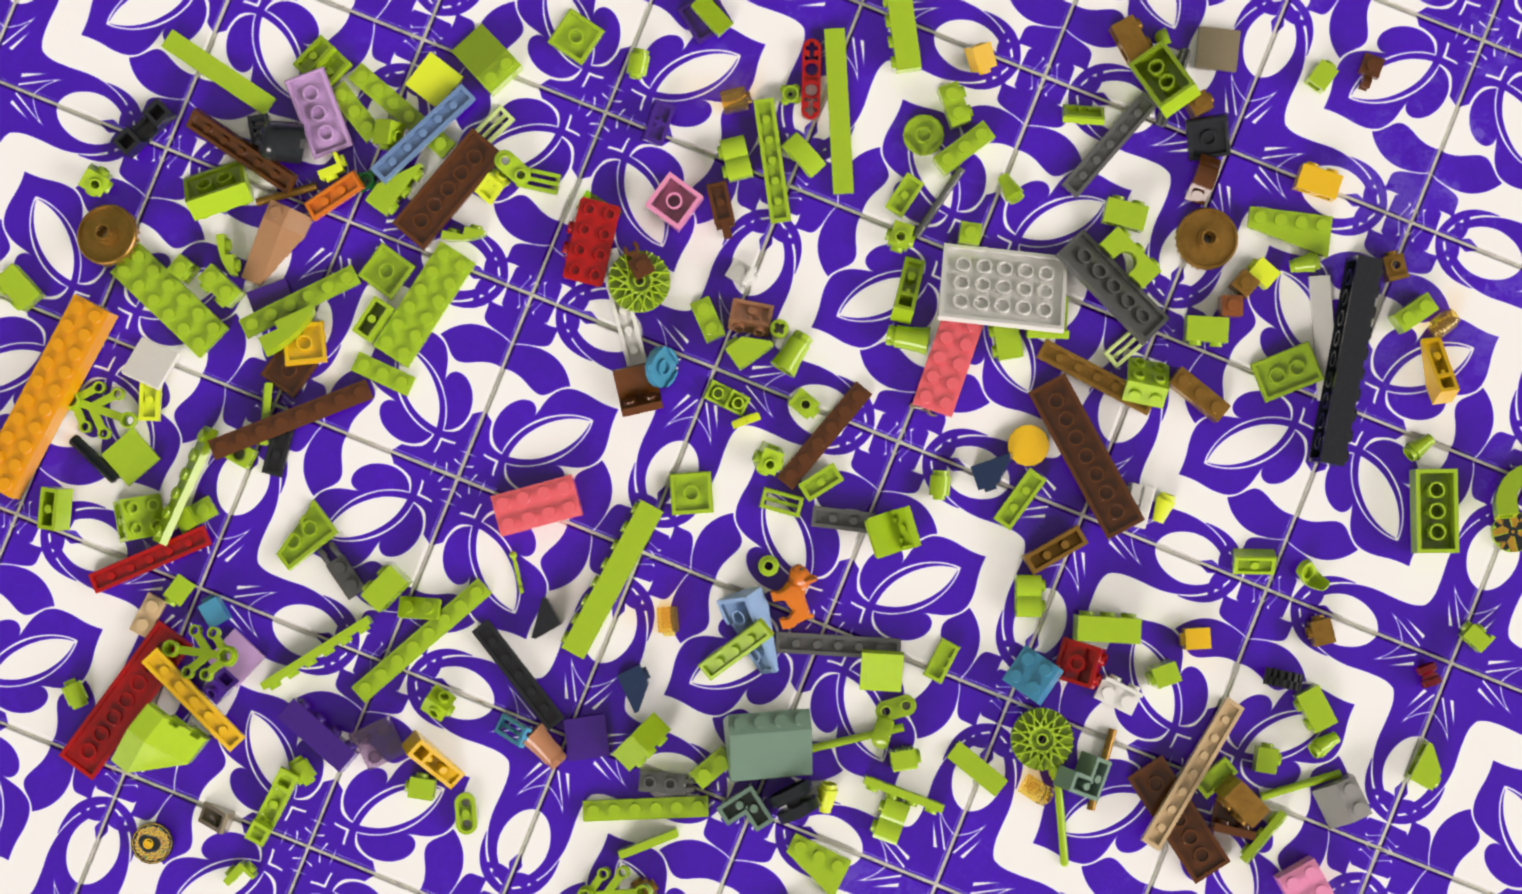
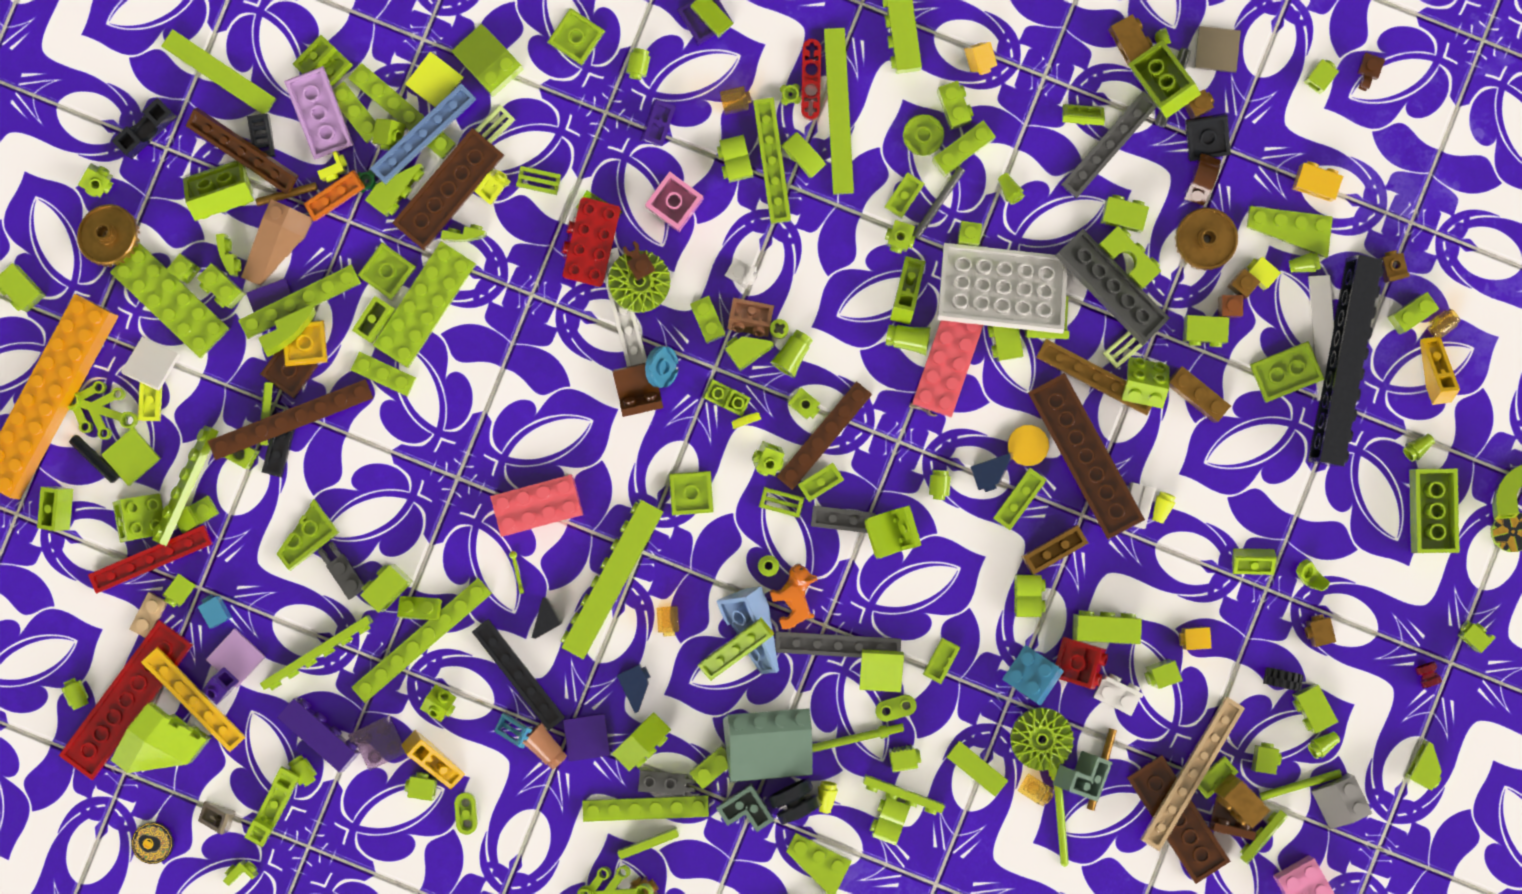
(203, 653): lime plant -> none
(280, 141): black cylinder -> none
(512, 167): lime plate -> none
(721, 207): reddish brown hinge -> none
(882, 732): lime hair -> none

